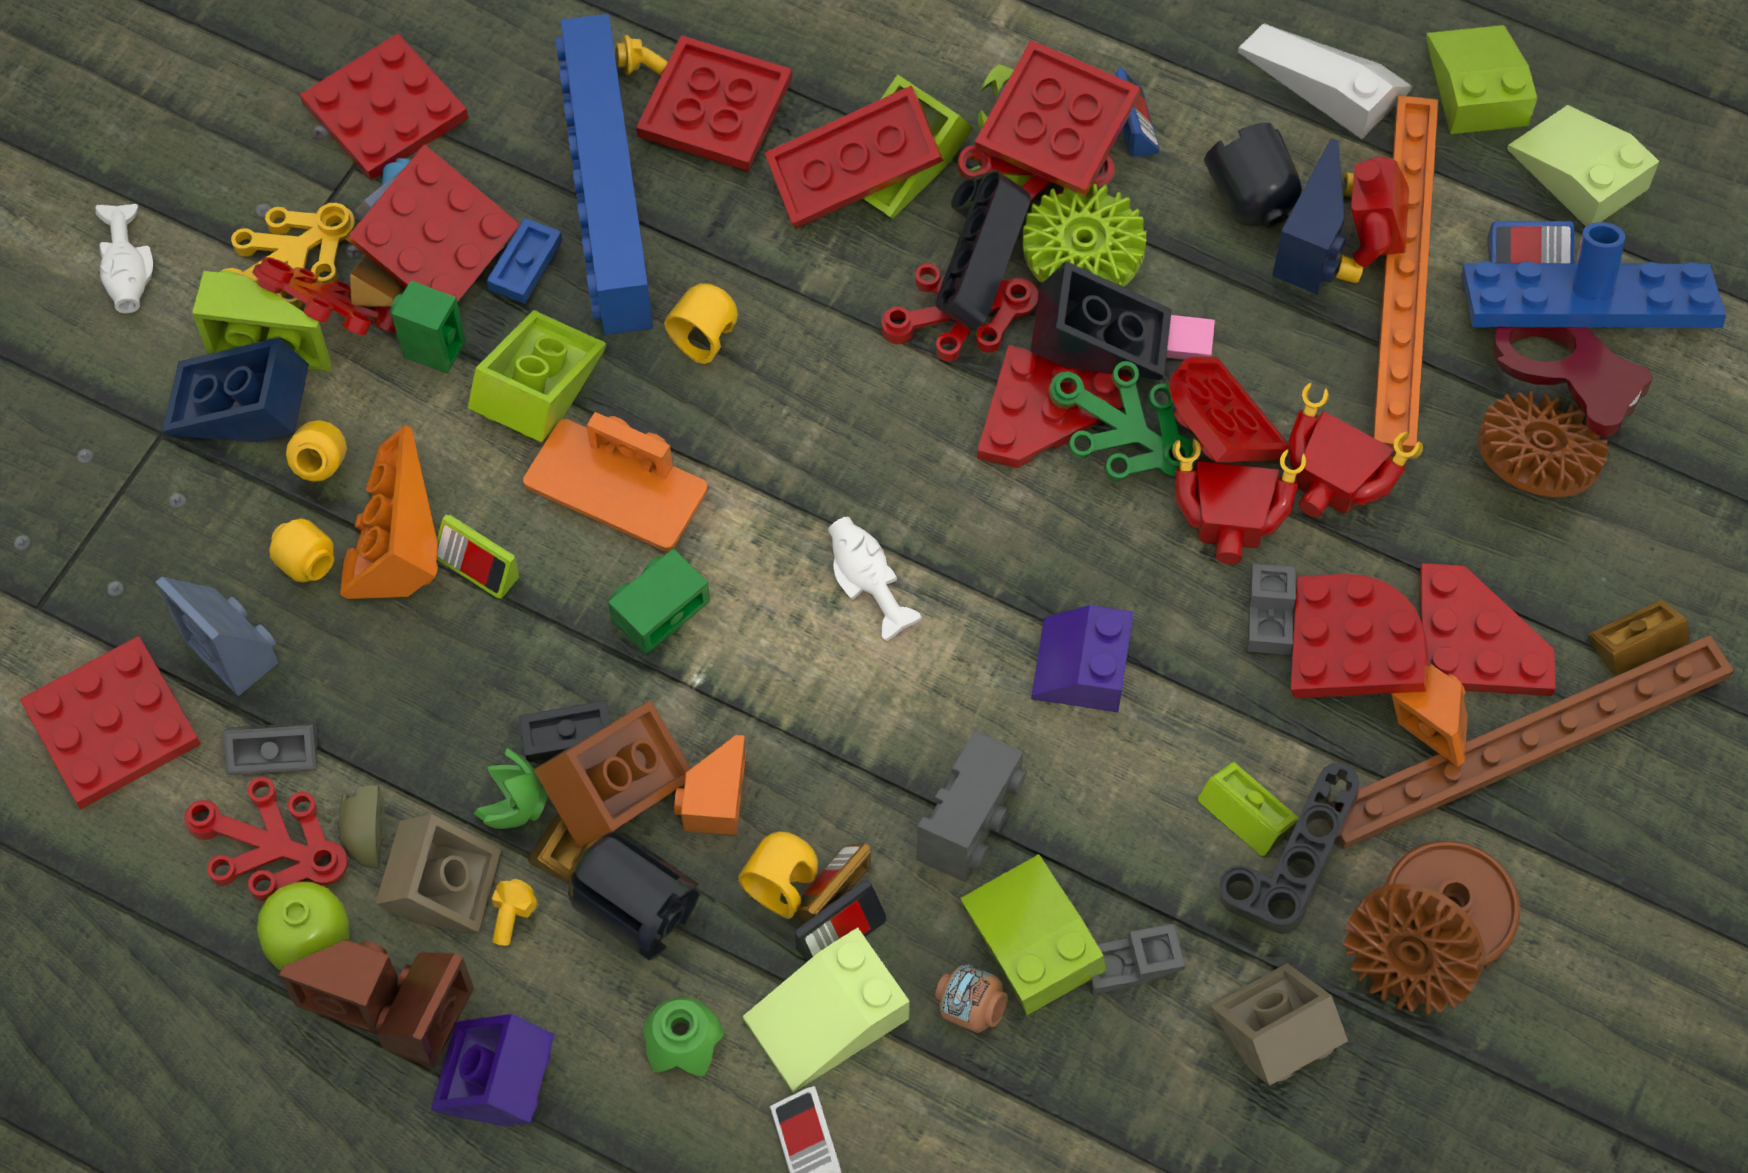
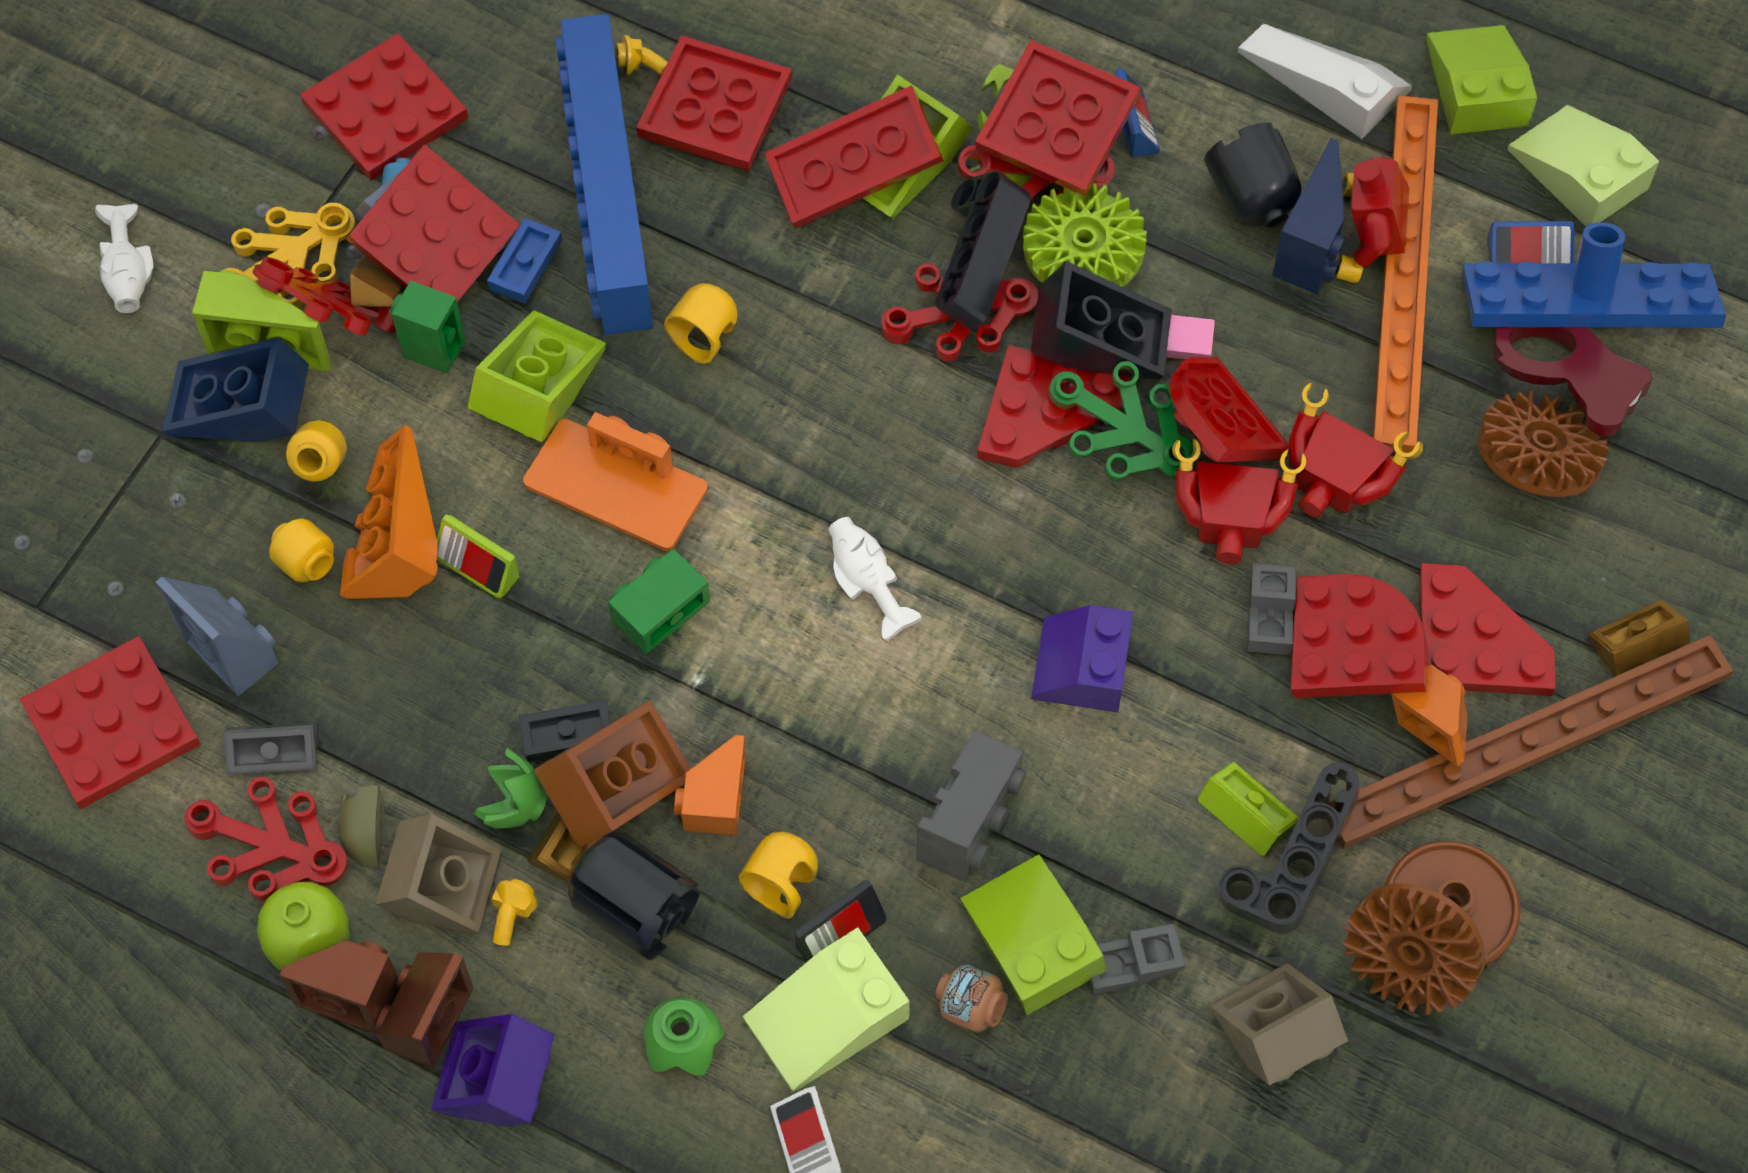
(835, 880): pearl gold slope -> none

